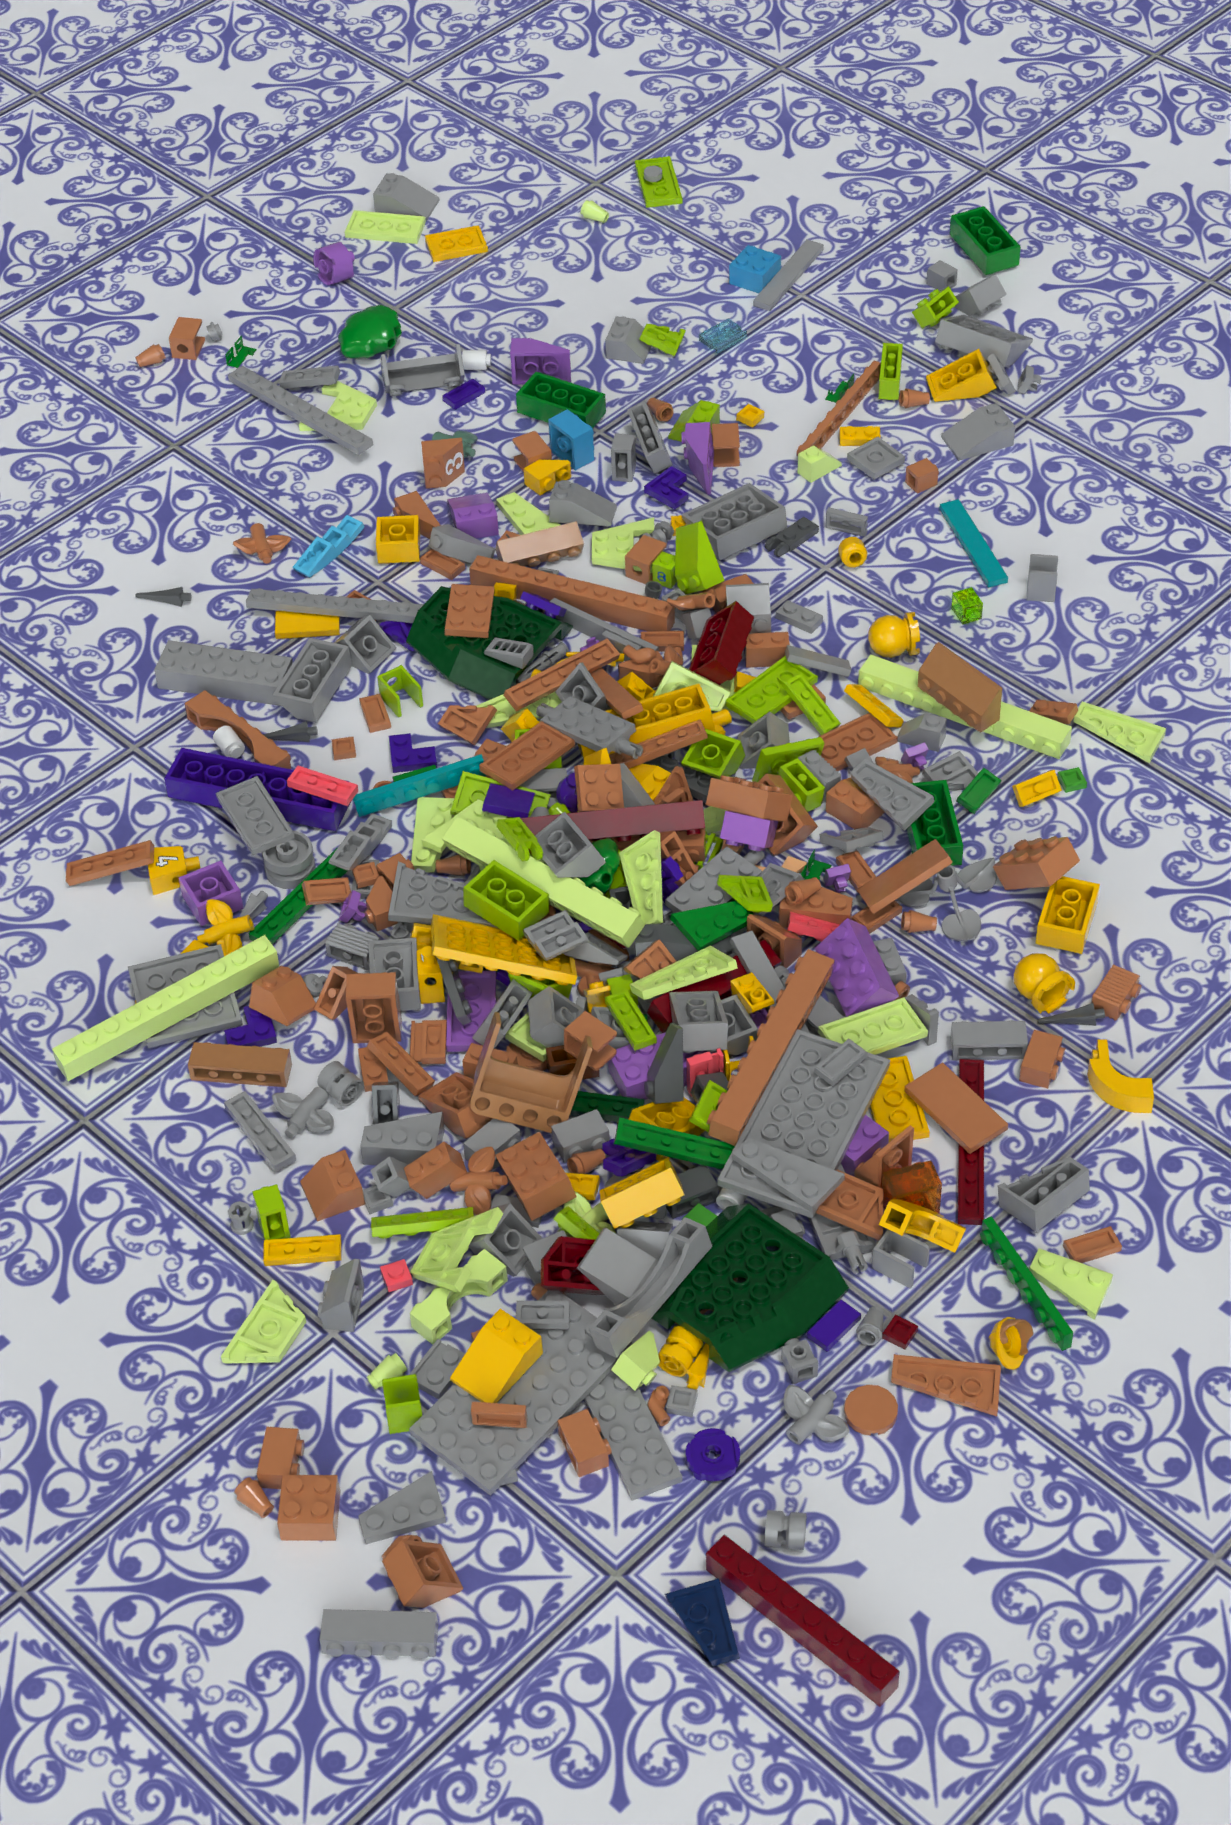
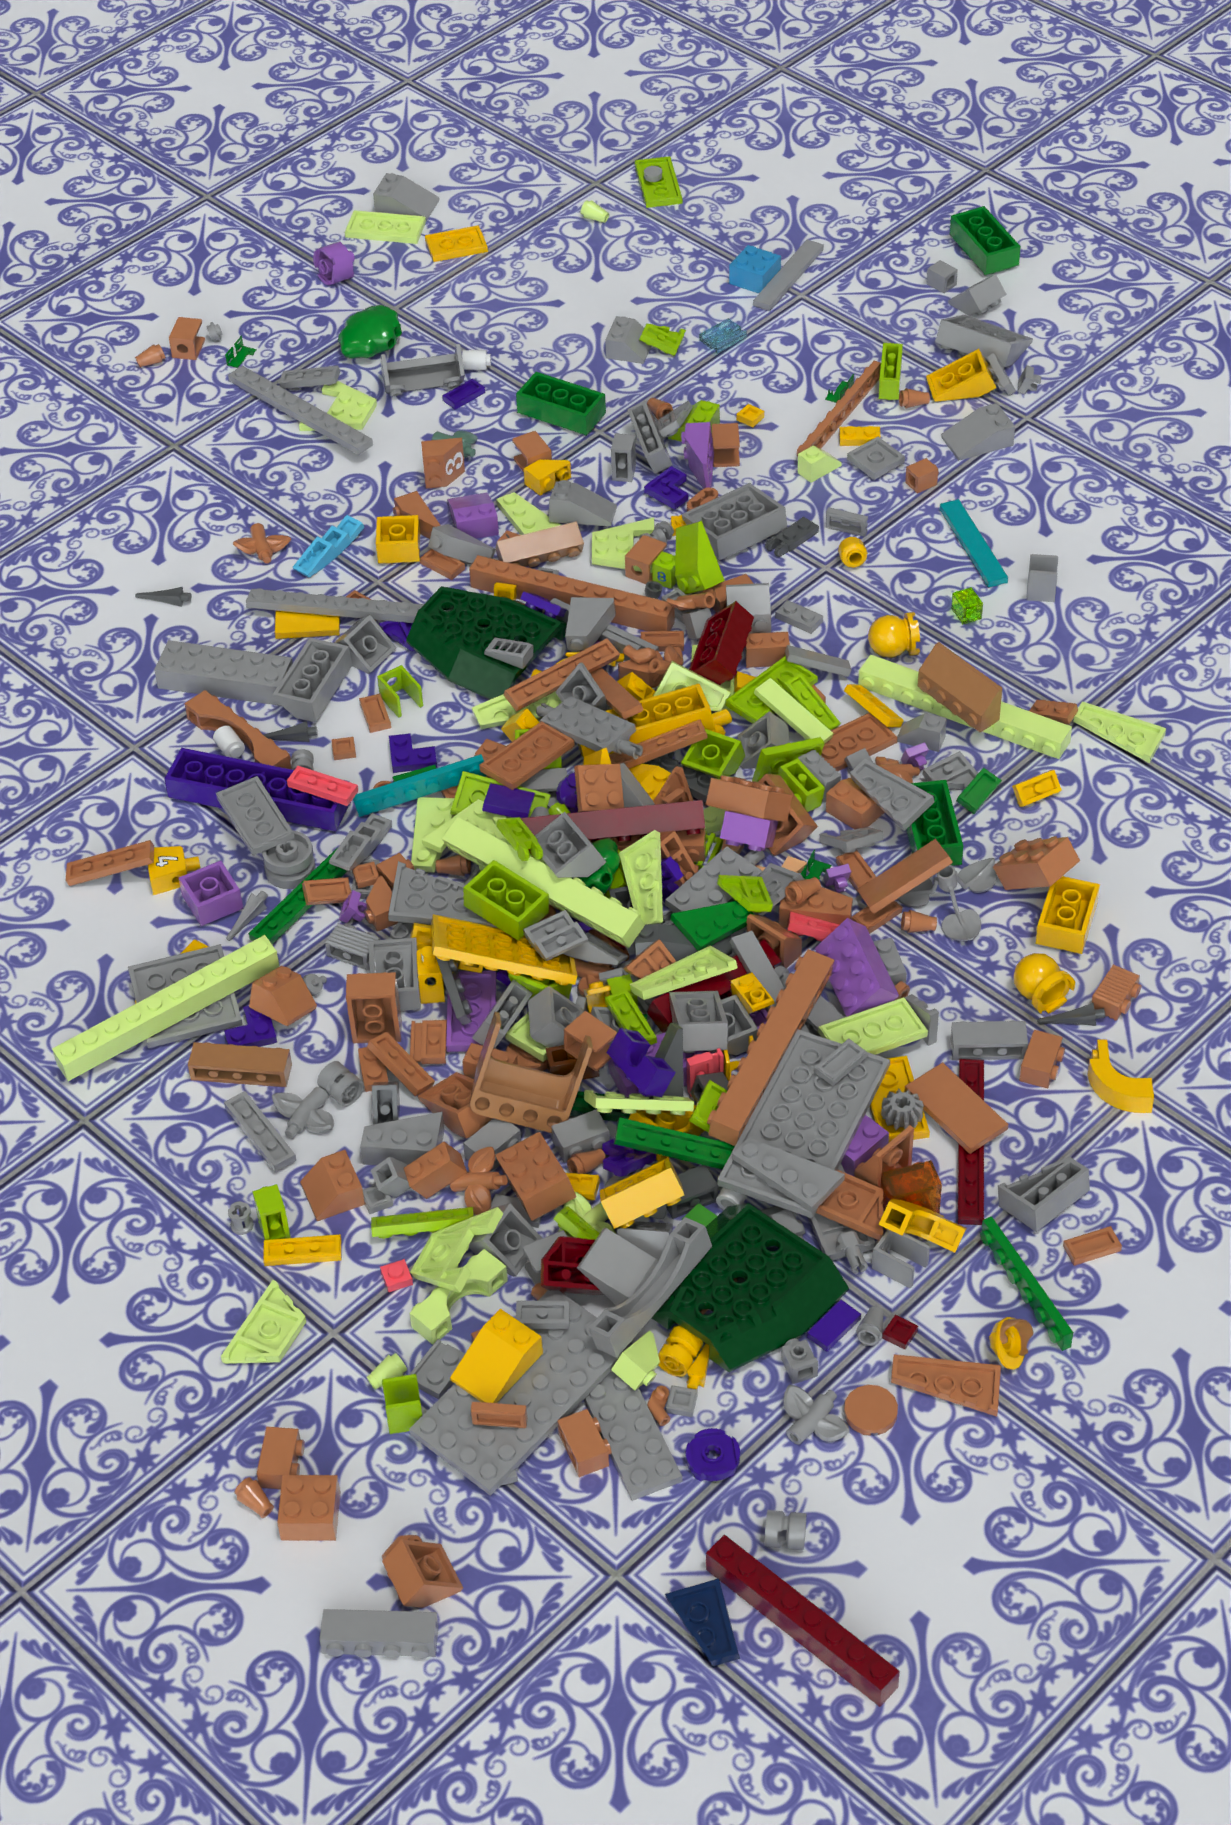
(225, 927): yellow plant -> none
(302, 758): none -> light grey wheel
(333, 994): nougat slope -> none
(342, 1297): light grey slope -> none
(404, 1512): light grey wing -> none
(467, 721): nougat wing -> none
(469, 611): nougat plate -> none
(537, 356): medium lavender slope -> none
(557, 653): light grey pin -> none
(571, 439): dark azure brick -> none
(588, 621): none -> light grey slope
(613, 1100): none -> yellowish green wing
(648, 1073): none -> dark purple arch
(669, 424): none -> light grey wing
(702, 497): none -> nougat beam
(792, 711): none -> yellowish green tile
(902, 1109): none -> light grey gear
(936, 306): lime brick -> none
(1072, 780): bright green tile -> none
(1077, 1281): yellowish green wing -> none

